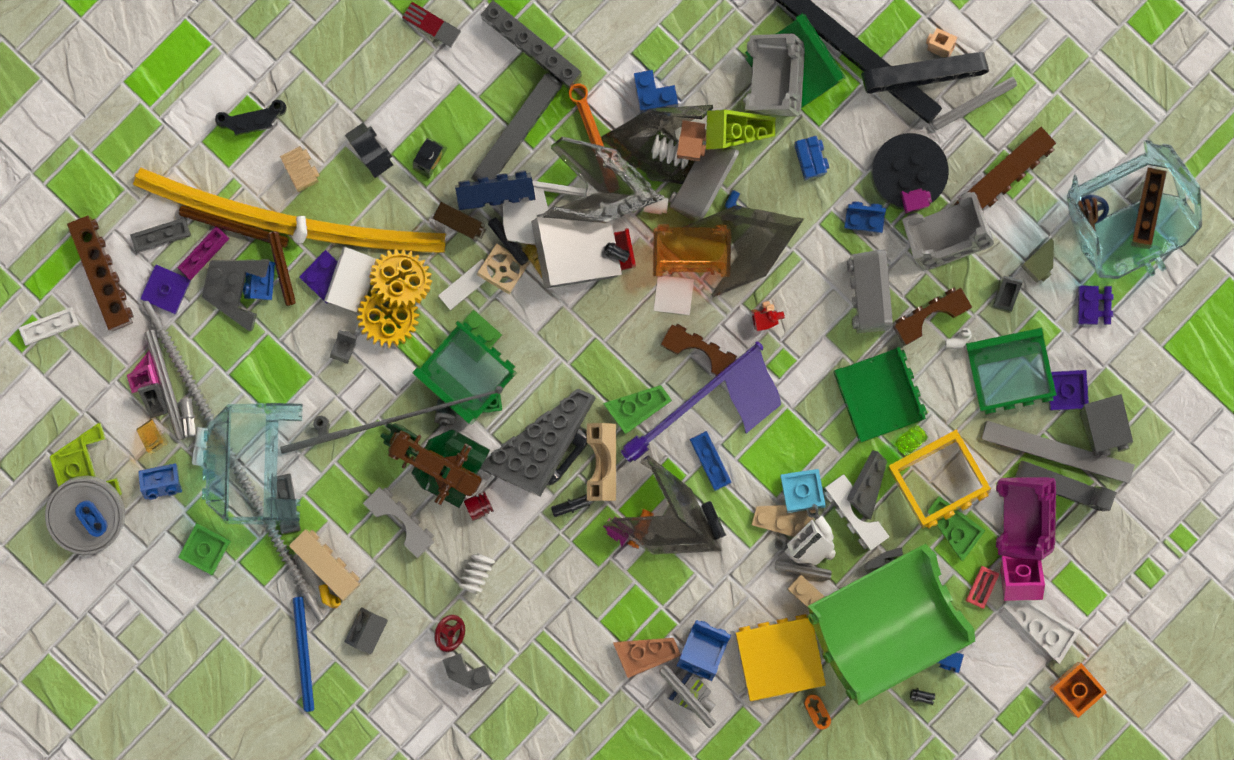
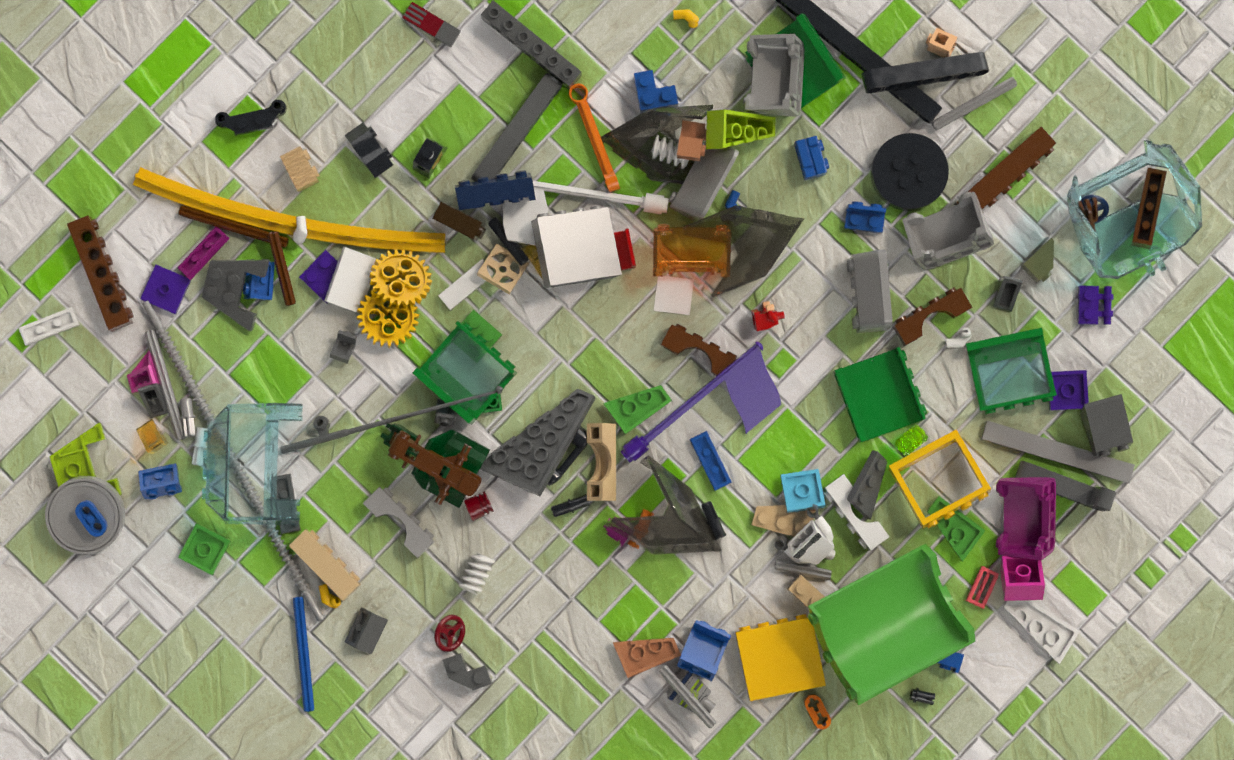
(160, 235): dark grey tile -> none
(611, 183): clear smoke windscreen -> none
(616, 252): black pin -> none
(688, 15): none -> yellow arm
(879, 561): dark grey slope -> none
(915, 200): magenta window -> none
(1077, 689): orange brick -> none

